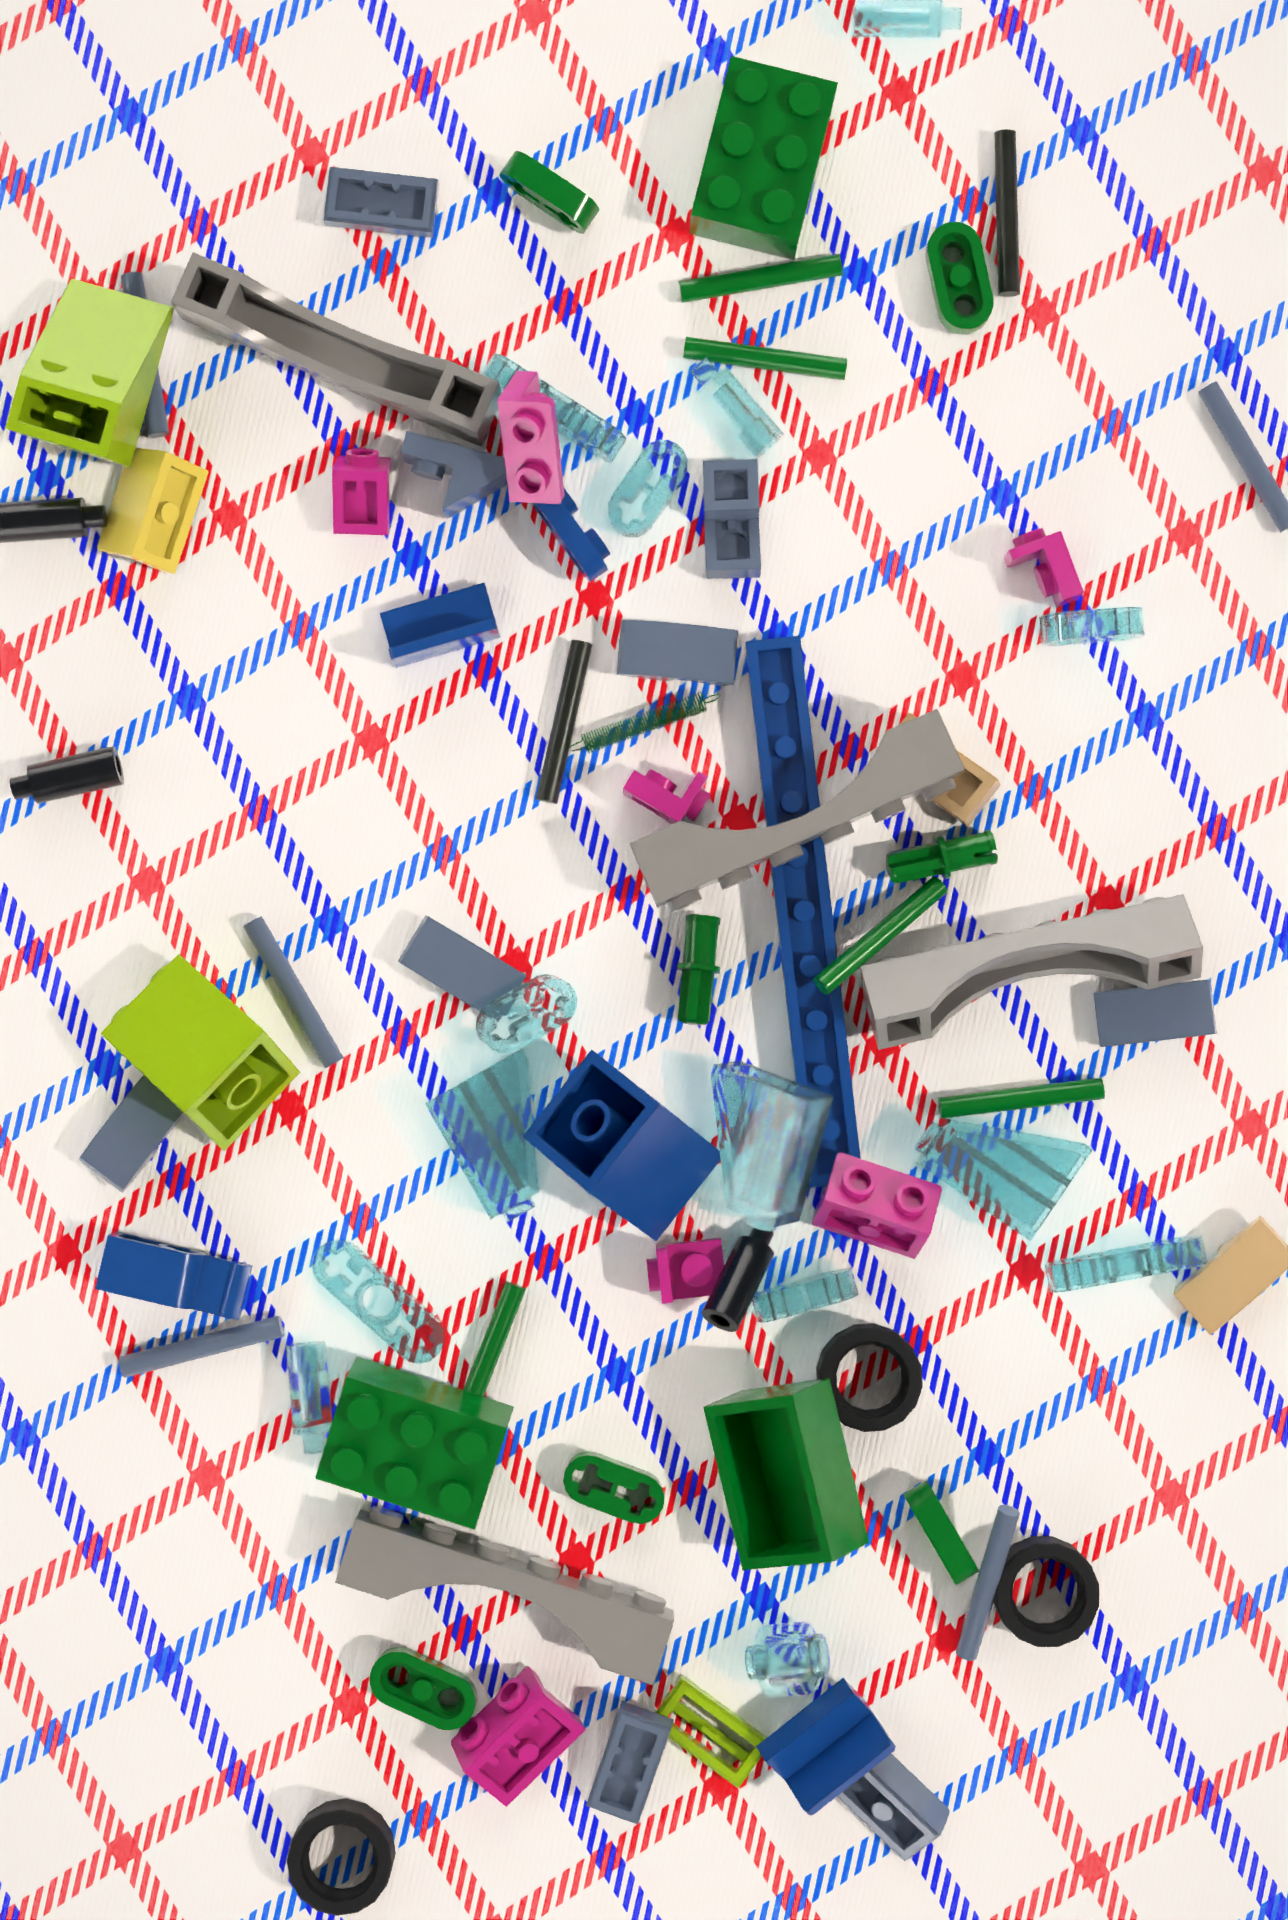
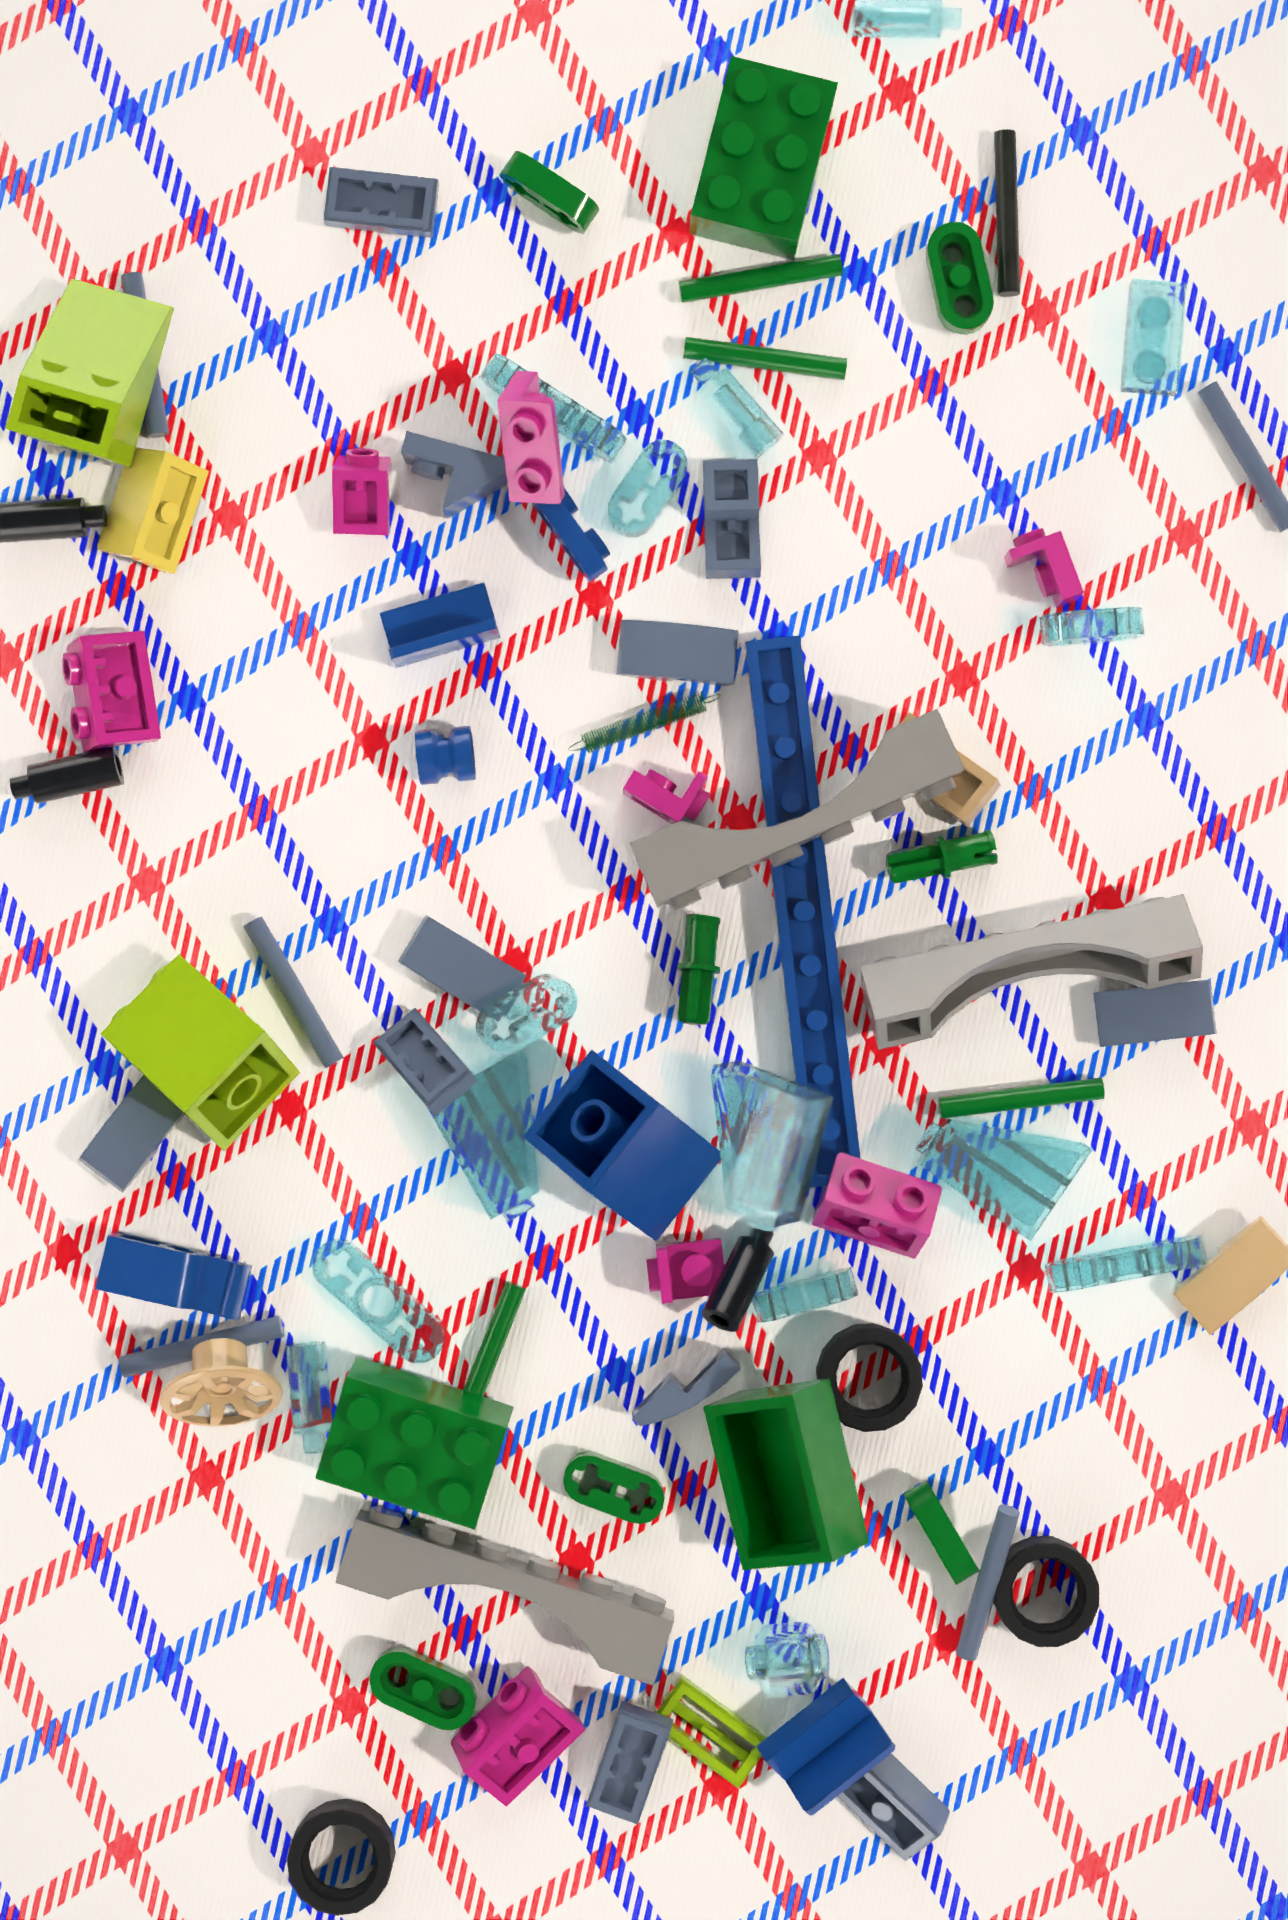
(111, 690): none -> dark pink bracket
(219, 1379): none -> tan wheel
(286, 331): light grey arch -> none
(425, 1062): none -> sand blue plate
(441, 755): none -> blue wheel
(564, 721): pearl dark grey bar -> none
(672, 1397): none -> sand blue slope
(880, 935): green bar -> none
(1153, 337): none -> clear light blue plate

